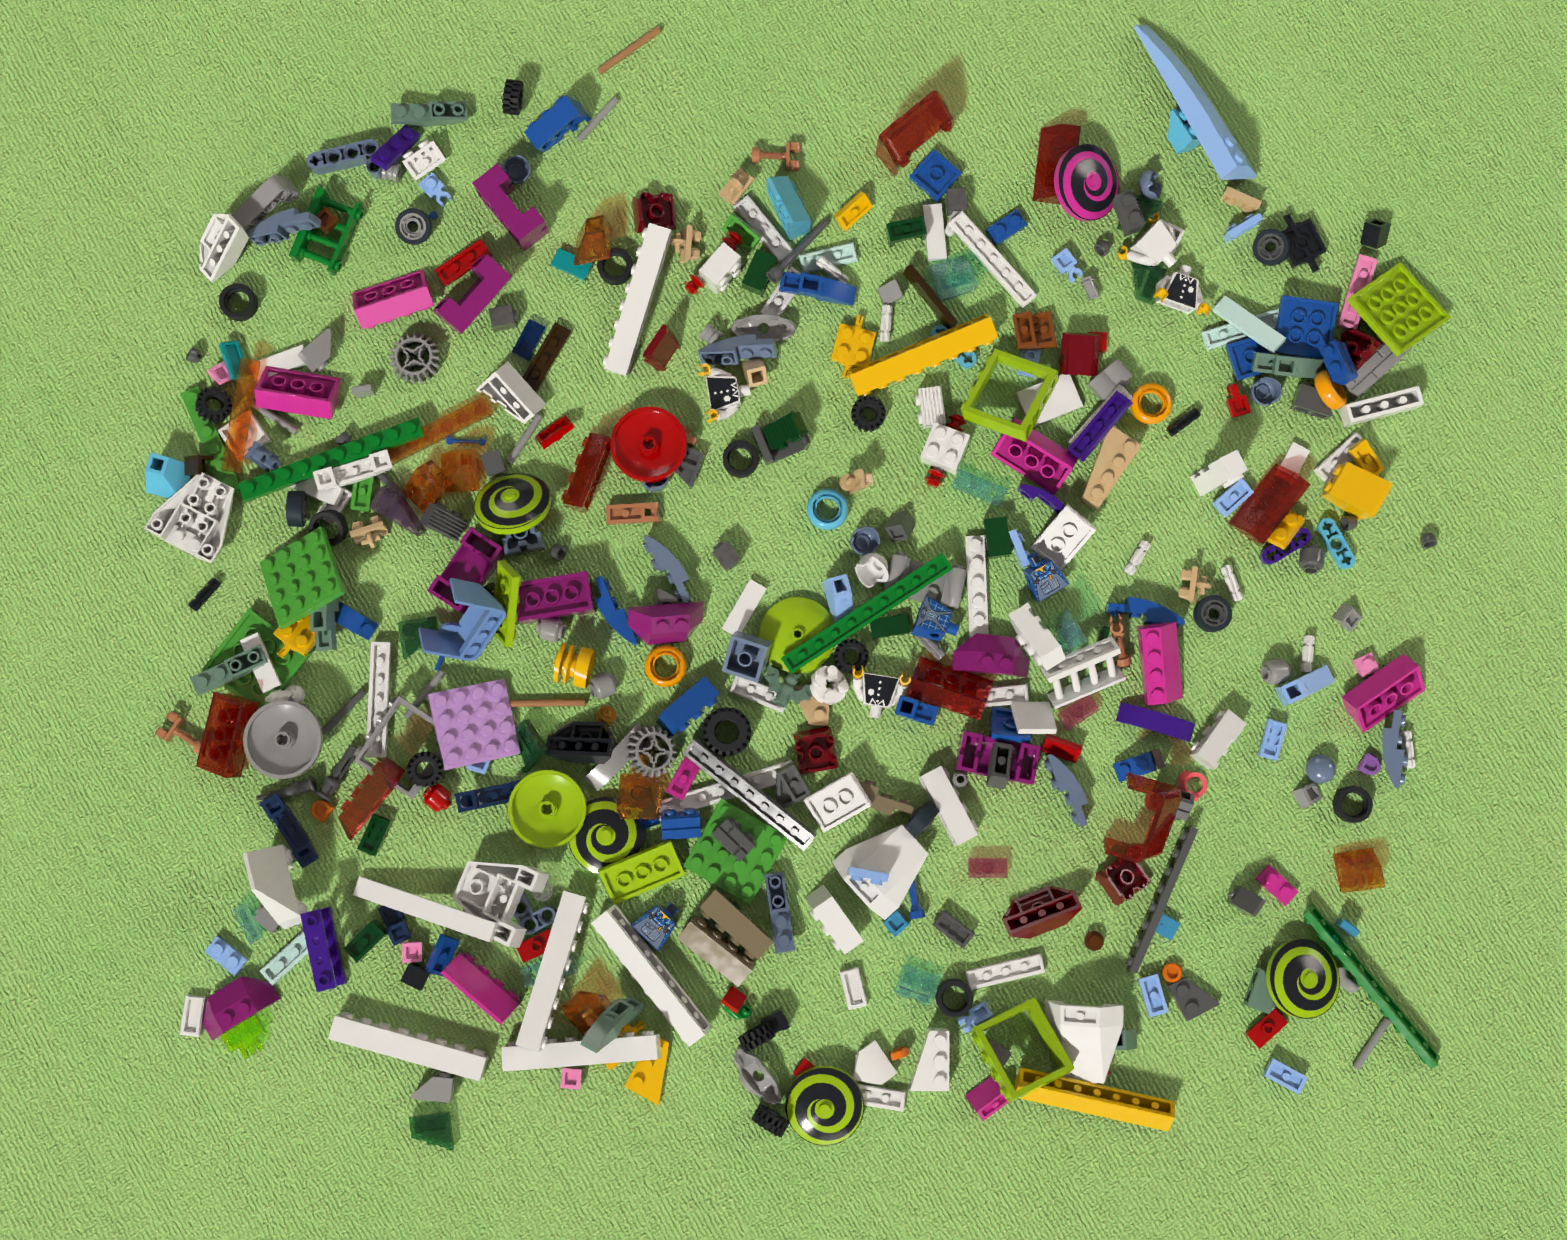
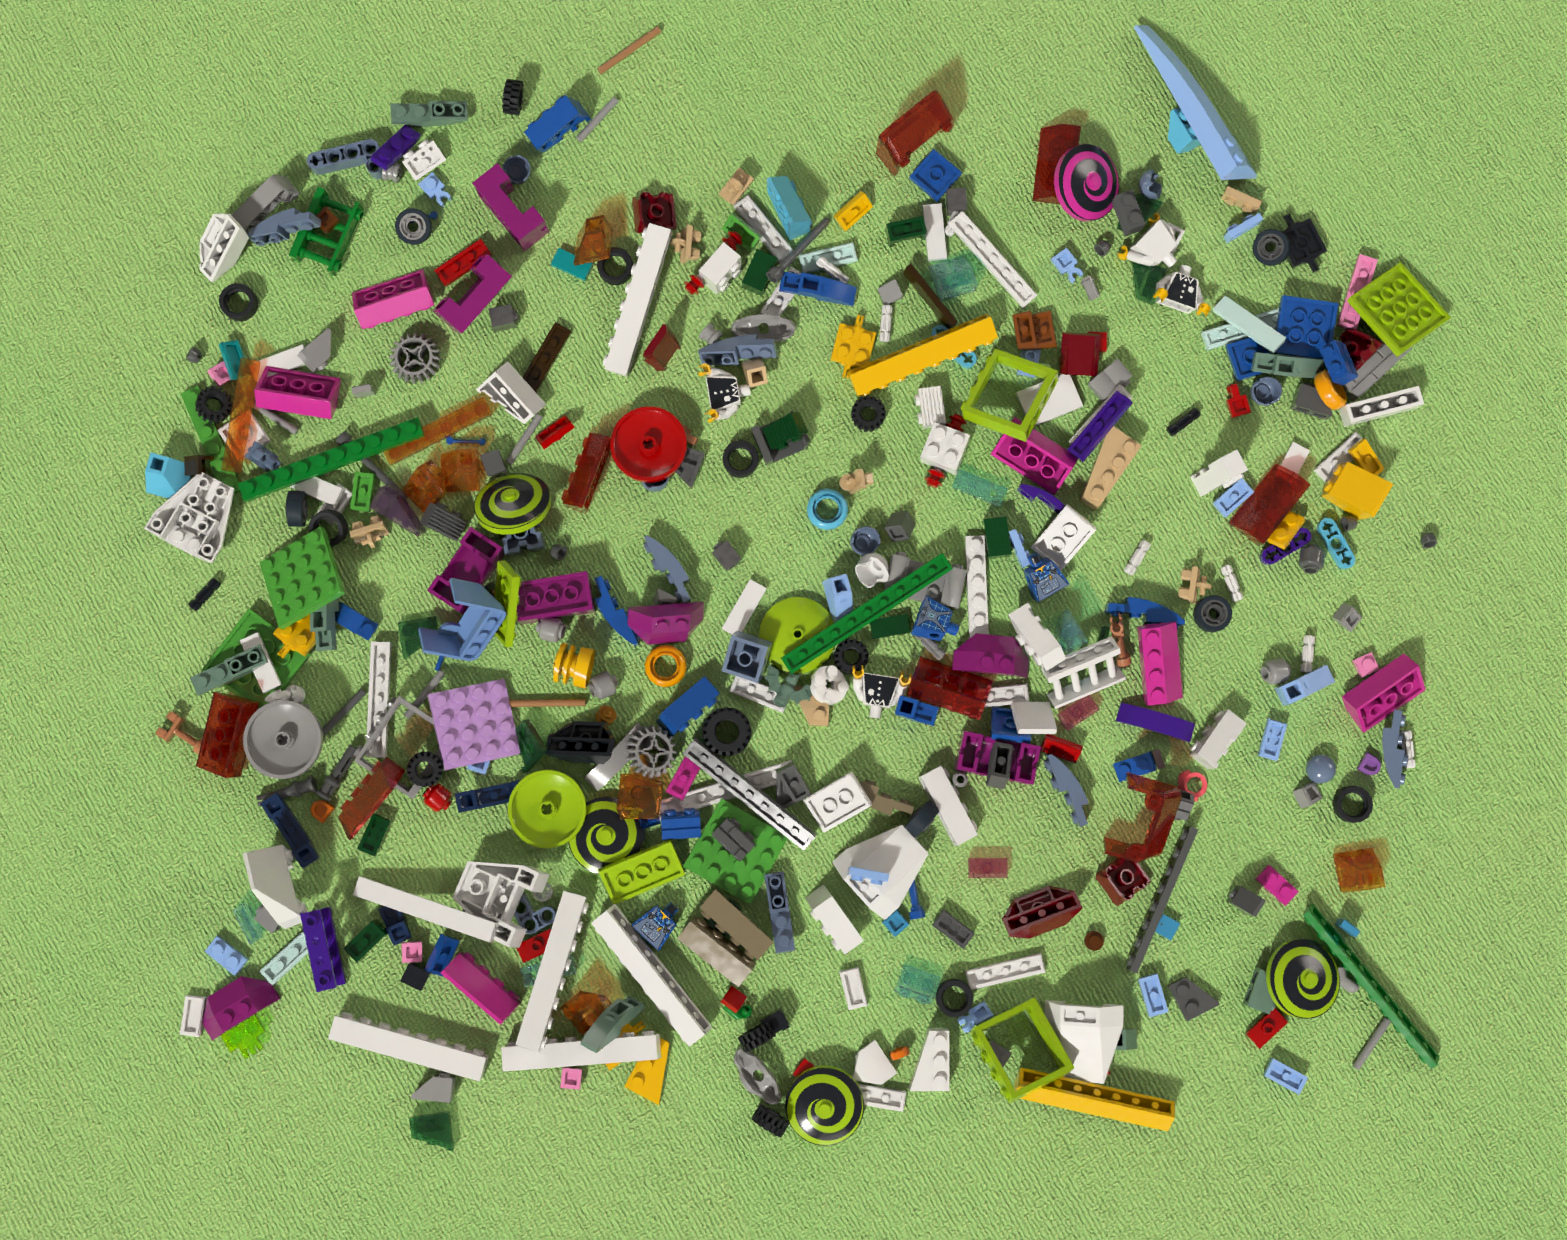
(353, 472): white slope -> none
(529, 340): clear blue tile -> none
(632, 513): nougat plate -> none
(794, 147): nougat bar -> none
(815, 750): dark red slope -> none
(986, 1098): dark pink panel -> none
(1006, 227): blue plate -> none
(1164, 396): light orange wheel -> none
(1171, 972): orange tile -> none
(1375, 233): black panel -> none

